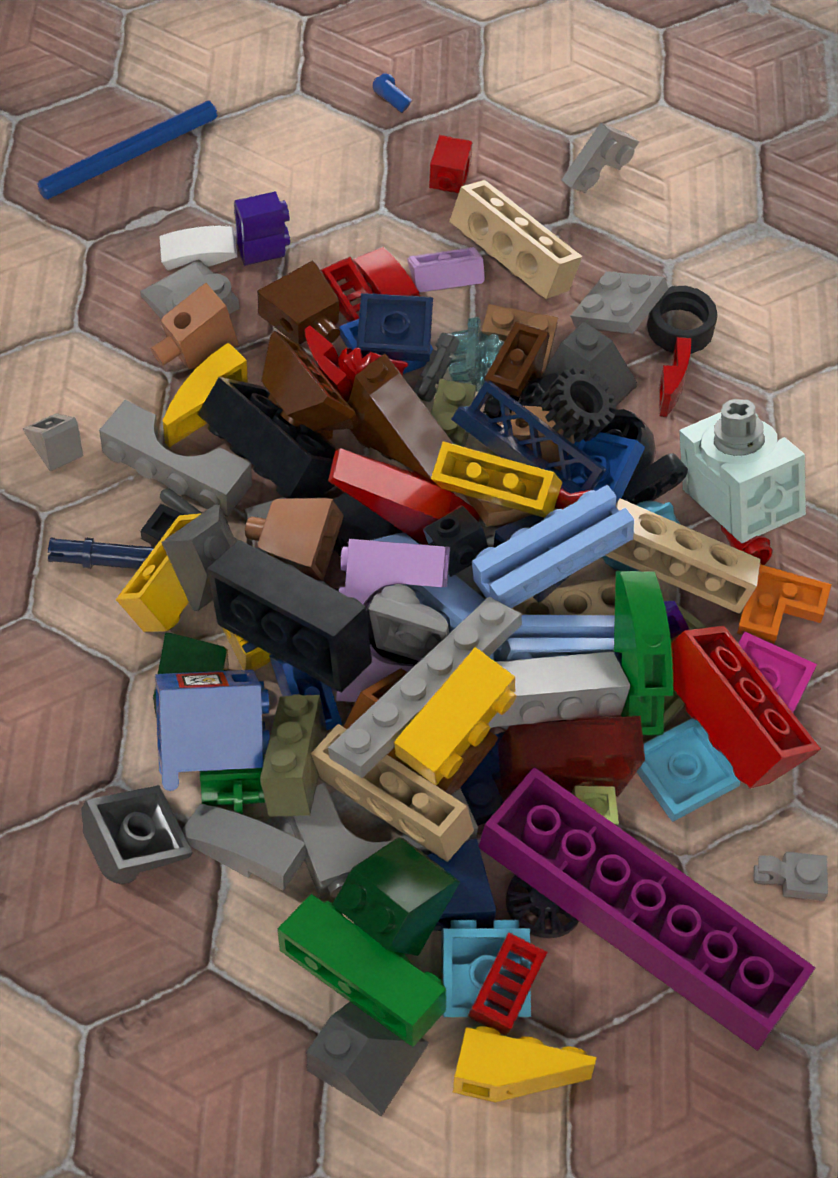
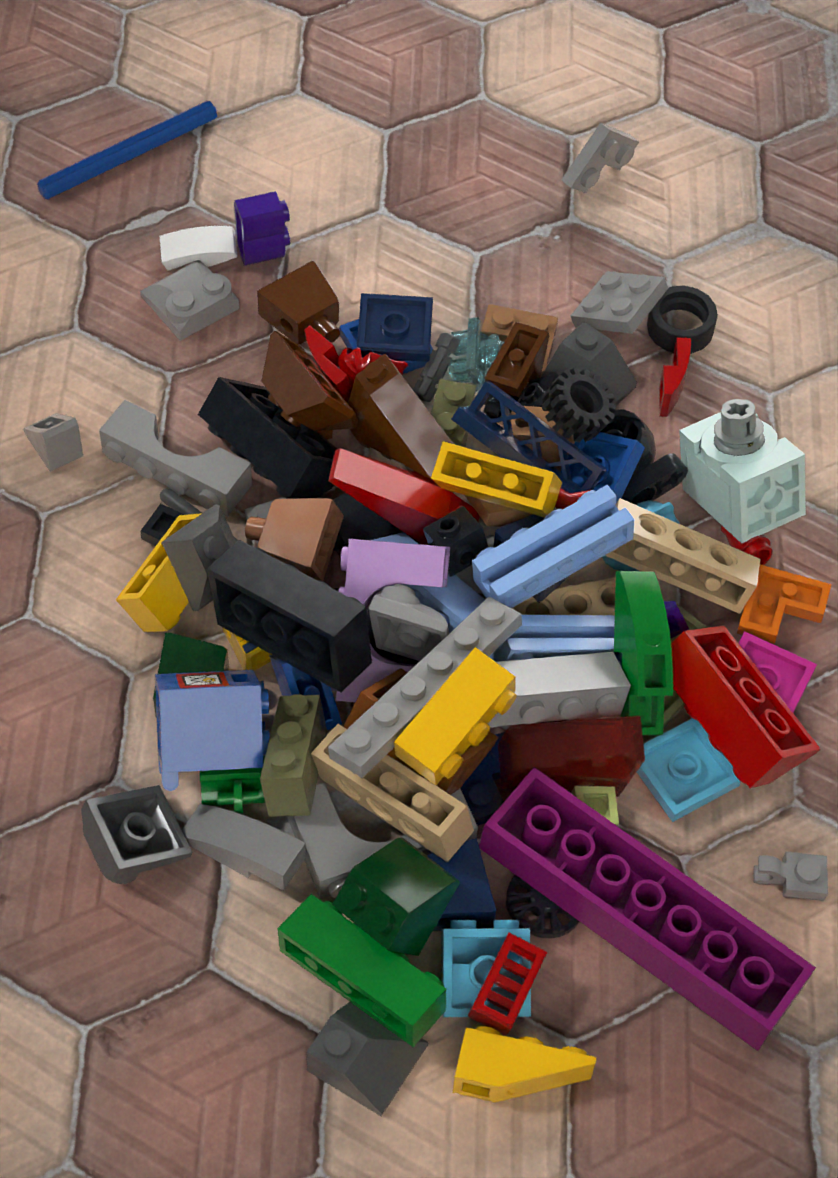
(97, 553): dark blue pin -> none
(182, 414): yellow slope -> none
(195, 329): nougat torso -> none
(346, 270): red slope -> none
(385, 88): blue arm -> none
(385, 274): red slope -> none
(446, 269): lavender slope -> none
(450, 164): red brick -> none
(515, 239): tan brick -> none

